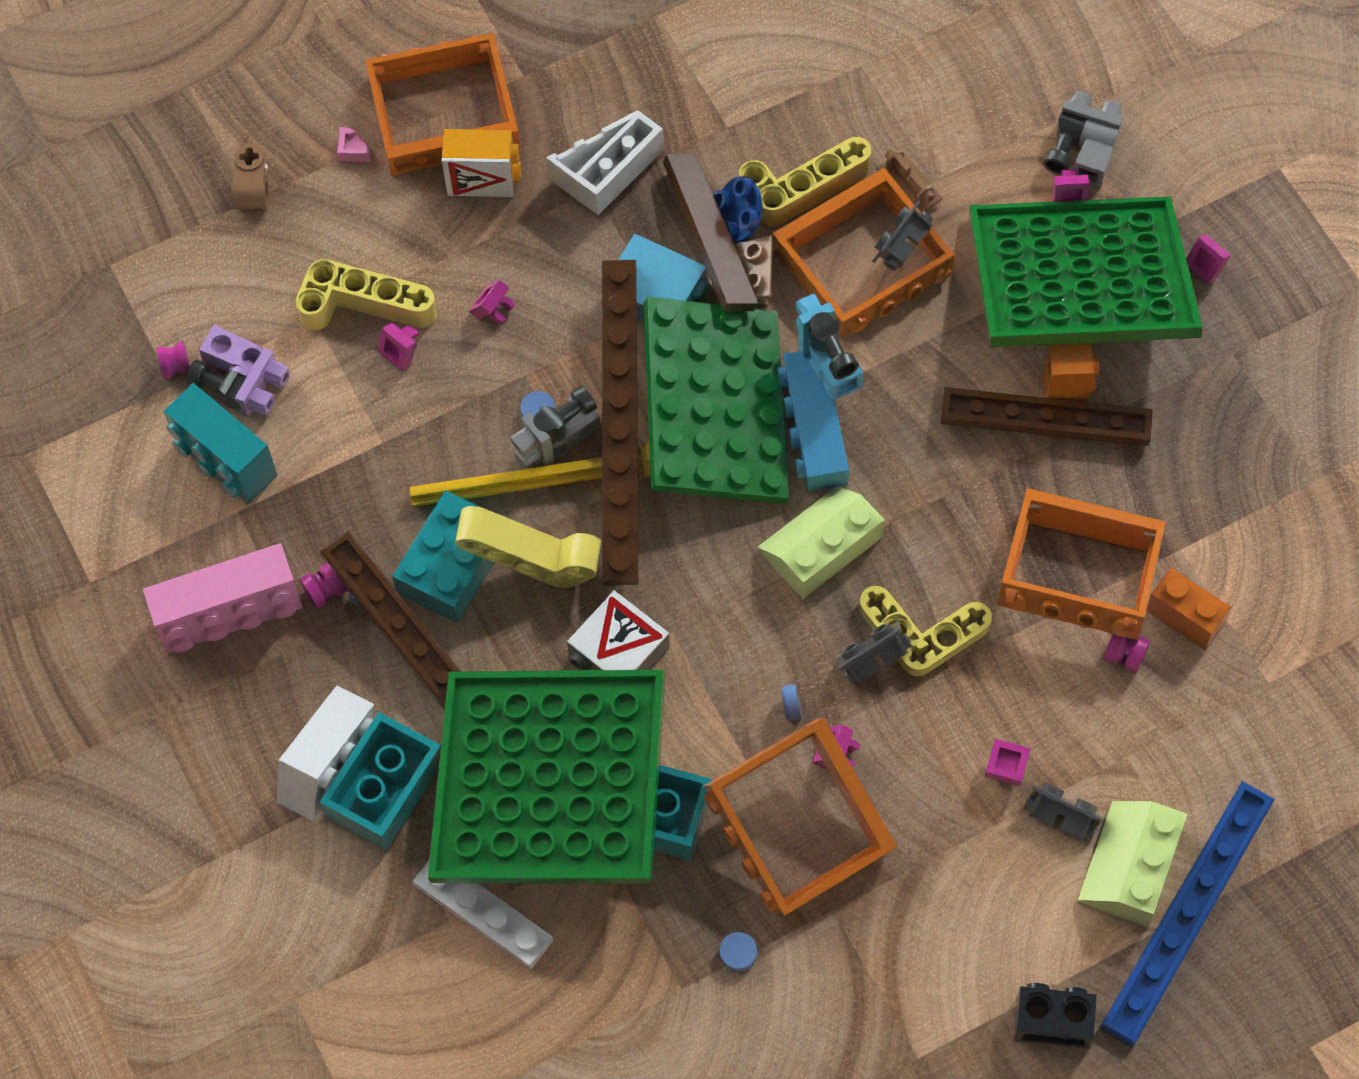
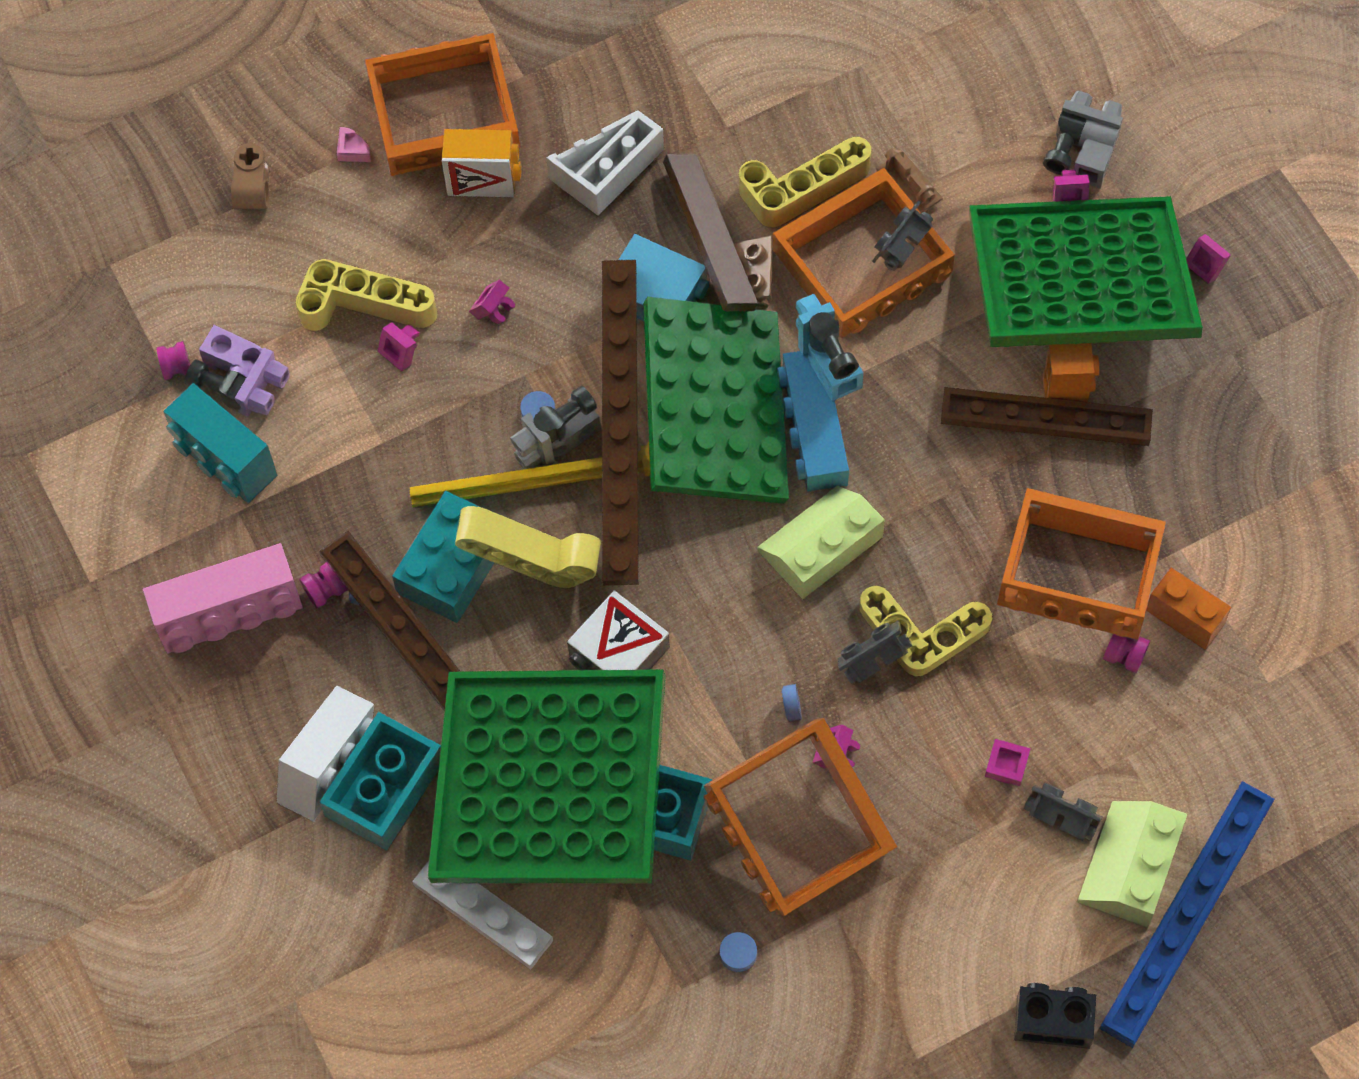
(740, 207): blue dish -> none

